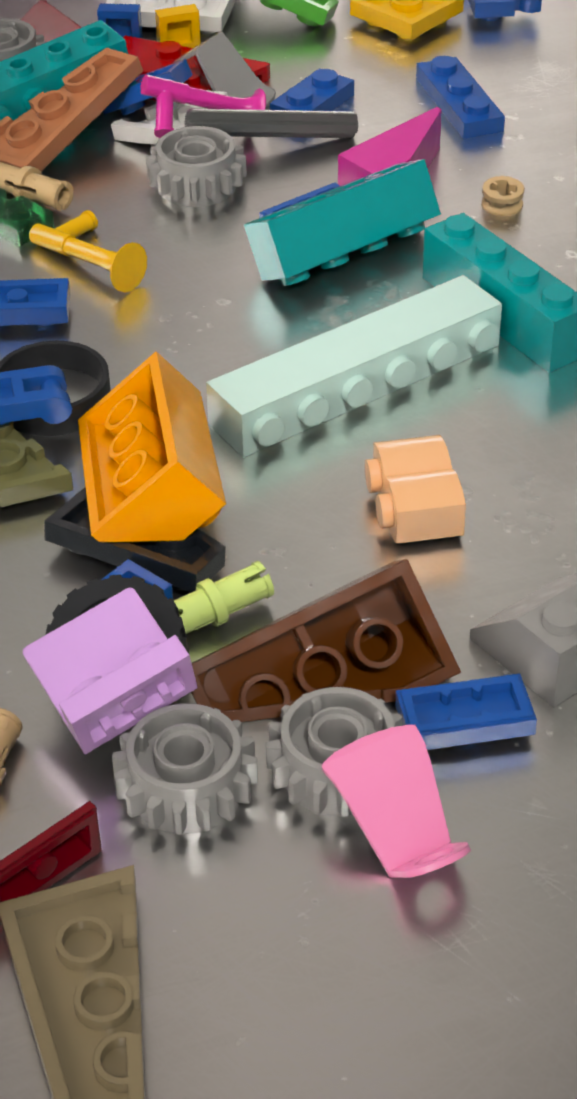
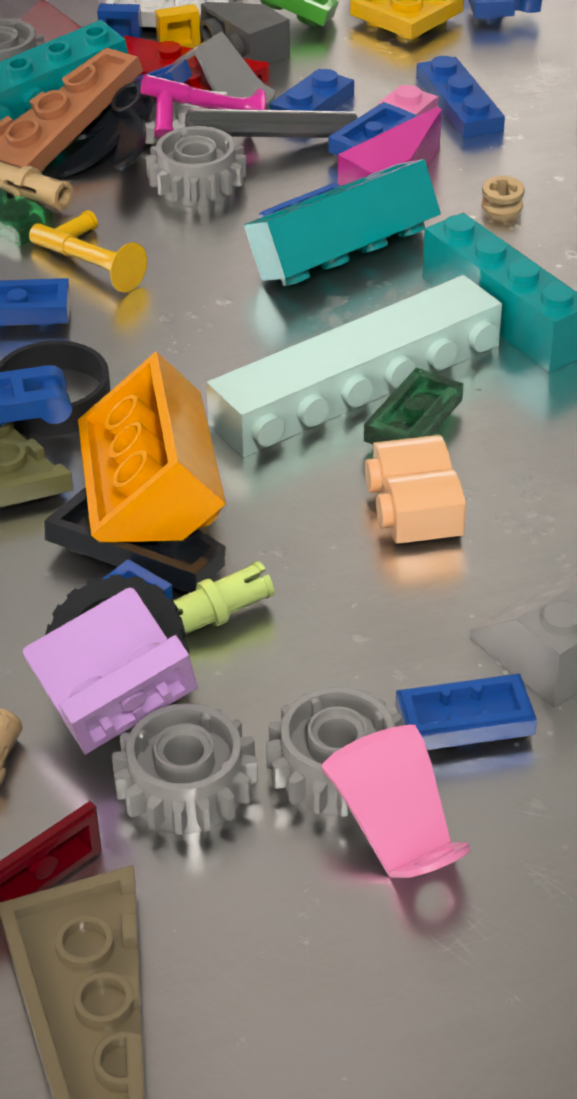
(117, 124): none -> black plant
(251, 28): none -> dark grey slope
(359, 637): reddish brown wedge -> none
(368, 126): none -> blue plate
(411, 99): none -> bright pink plate
(414, 408): none -> clear green plate

